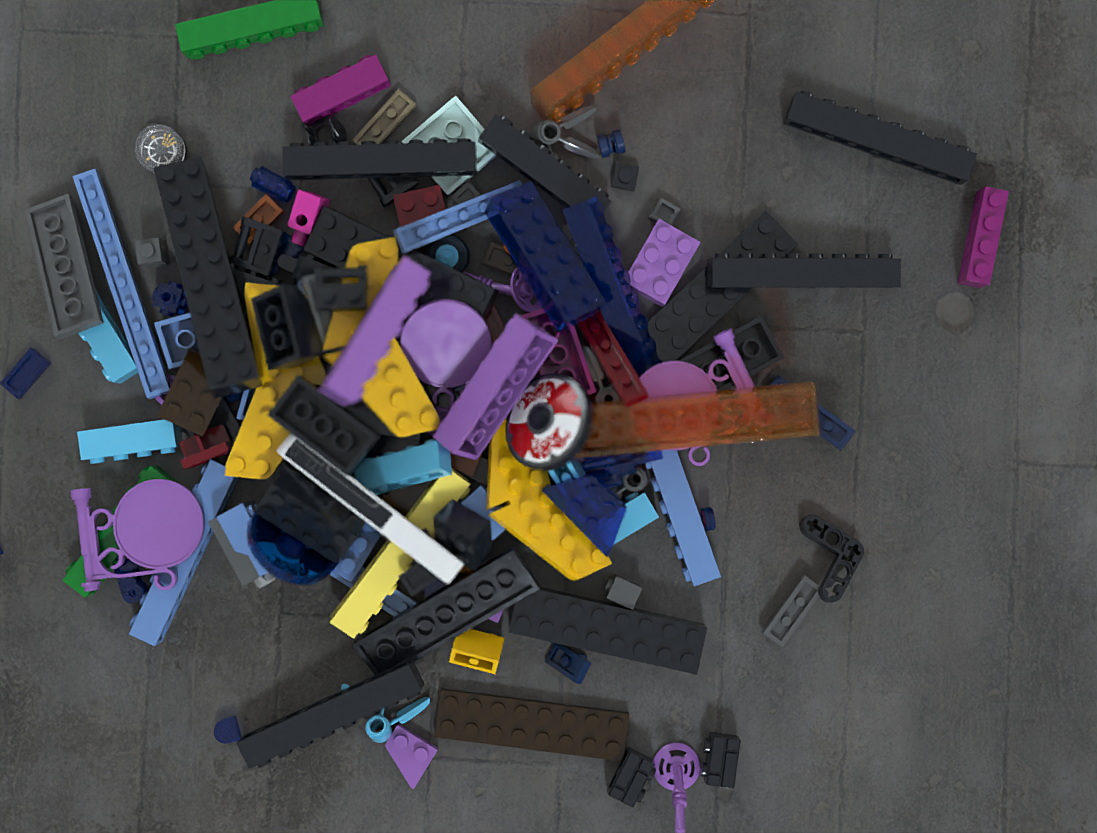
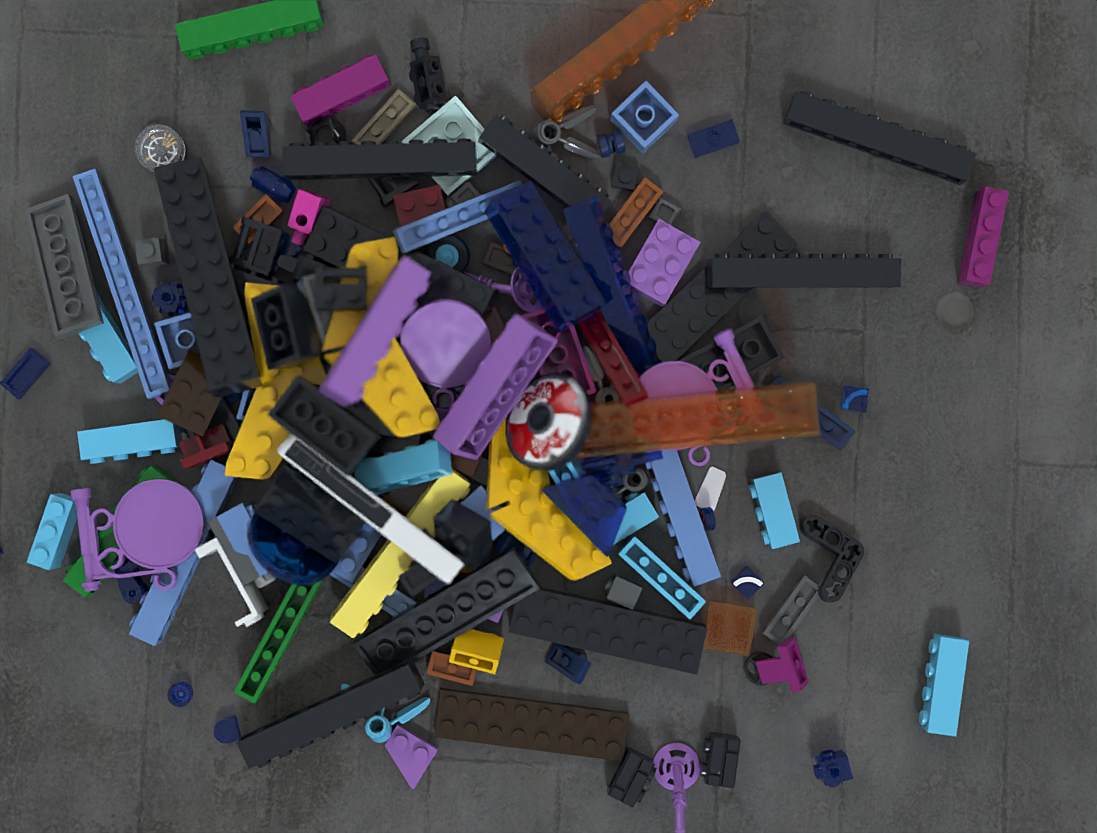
(54, 532): none -> medium azure brick
(180, 694): none -> clear blue tile
(249, 592): none -> white panel
(256, 133): none -> dark blue slope
(276, 641): none -> green brick
(427, 77): none -> black brick
(442, 668): none -> dark orange plate
(508, 541): none -> dark blue slope
(634, 211): none -> dark orange plate
(644, 117): none -> medium blue brick
(661, 577): none -> medium azure brick
(711, 488): none -> white sticker
(713, 138): none -> clear blue plate
(729, 627): none -> clear orange plate
(747, 582): none -> clear blue tile
(773, 510): none -> medium azure brick
(784, 668): none -> magenta piece
(832, 768): none -> clear blue brick
(855, 399): none -> clear blue tile
(944, 684): none -> medium azure brick

